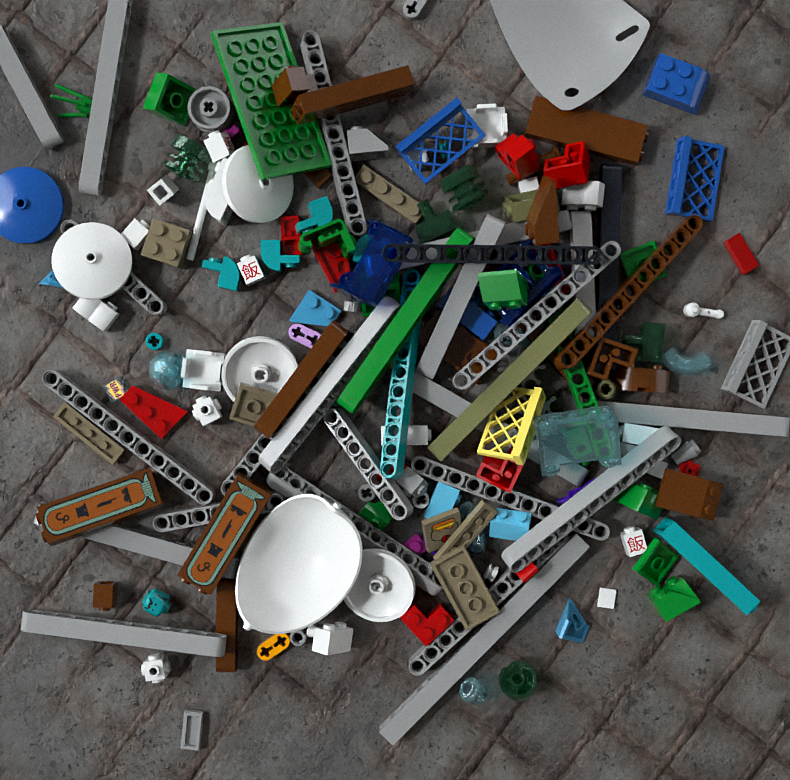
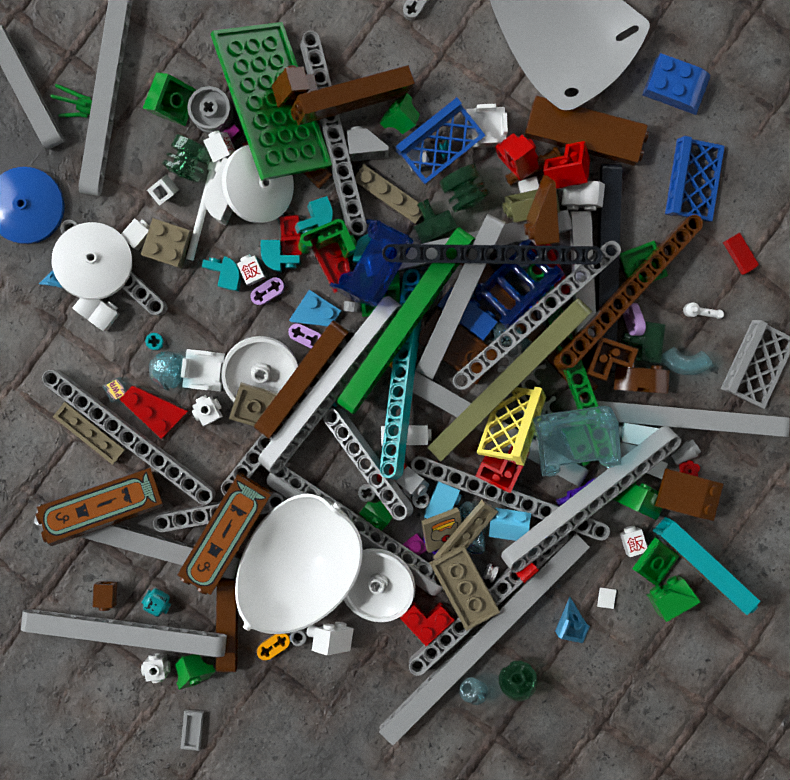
(192, 671): none -> green brick
(264, 287): none -> lavender beam
(401, 115): none -> green brick
(503, 289): green slope -> none
(606, 383): olive cone -> none
(634, 320): none -> lavender beam

